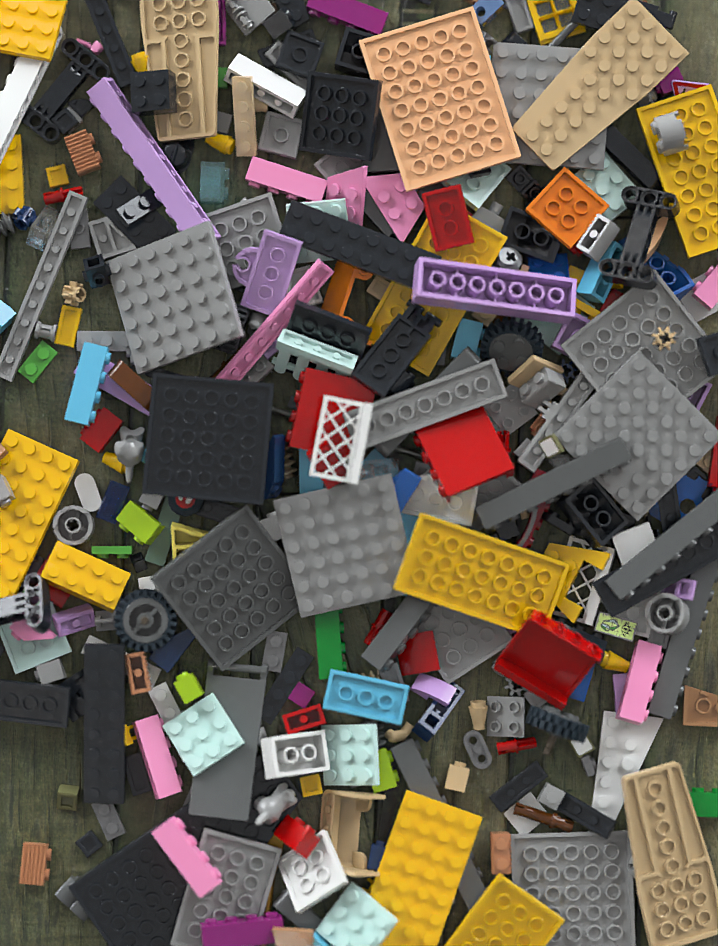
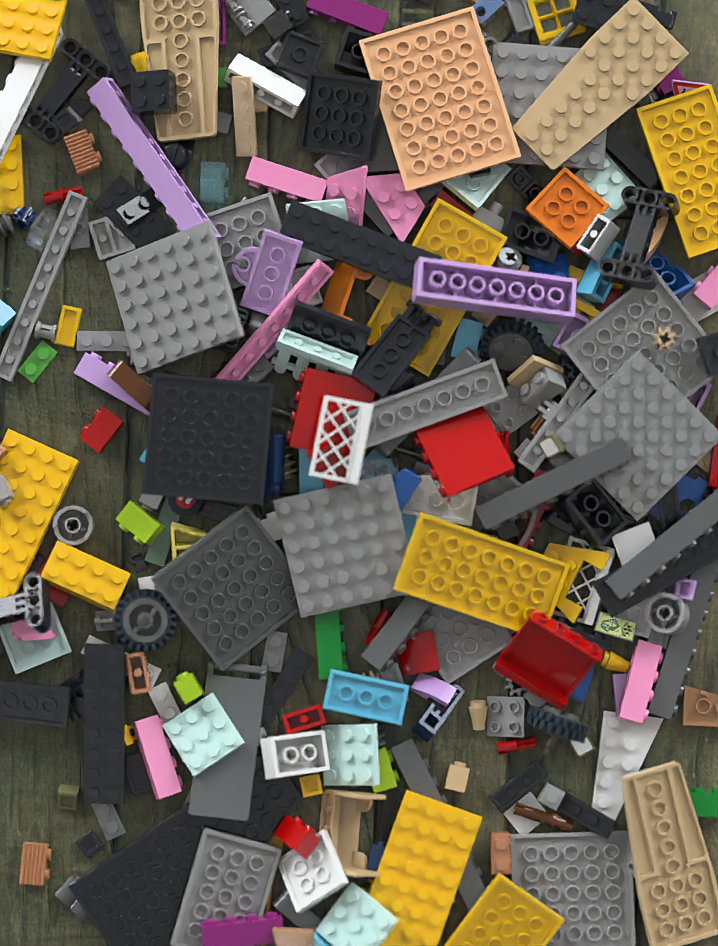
(50, 671): light grey brick -> none
(57, 176): yellow tile -> none
(74, 293): tan gear -> none
(74, 619): lavender slope -> none
(86, 384): medium azure brick -> none
(88, 492): white tile -> none
(95, 48): bright pink hand -> none
(96, 271): black brick -> none
(104, 551): bright green plate -> none
(111, 460): yellow cone -> none
(112, 501): clear blue plate -> none
(130, 449): light grey animal -> none
(169, 654): dark blue slope -> none
(187, 856): bright pink brick -> none
(222, 143): yellow cone -> none
(273, 805): light grey animal -> none
(280, 135): light grey tile -> none
(301, 695): magenta tile -> none
(399, 735): tan arm -> none
(448, 218): red tile -> none
(477, 749): flat silver plate -> none
(588, 765): flat silver plate -> none
(669, 133): light grey brick -> none

